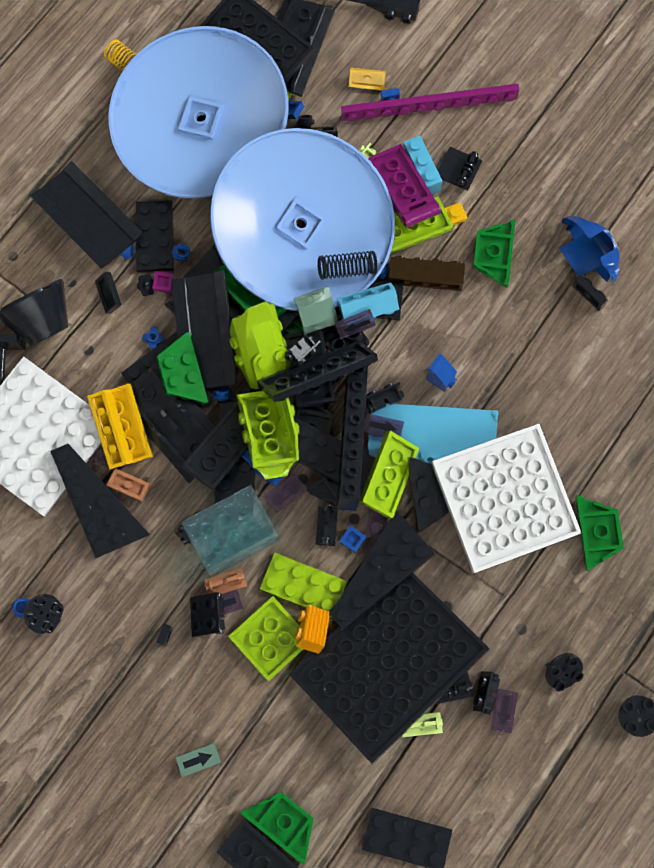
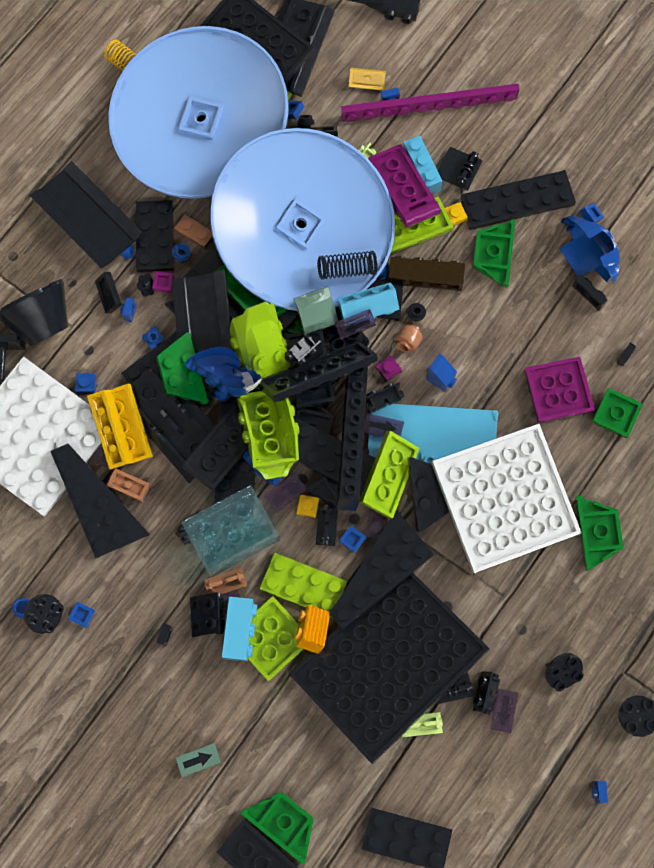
(81, 614): none -> blue plate
(85, 383): none -> blue plate
(128, 309): none -> blue plate
(194, 231): none -> nougat plate
(217, 367): none -> blue animal
(239, 629): none -> medium azure brick
(308, 506): none -> yellow plate
(388, 368): none -> magenta plate
(408, 338): none -> nougat head
(416, 317): none -> black plate
(517, 199): none -> black plate
(559, 389): none -> magenta plate
(592, 213): none -> blue plate
(599, 791): none -> blue plate
(617, 413): none -> green plate
(626, 354): none -> black tile

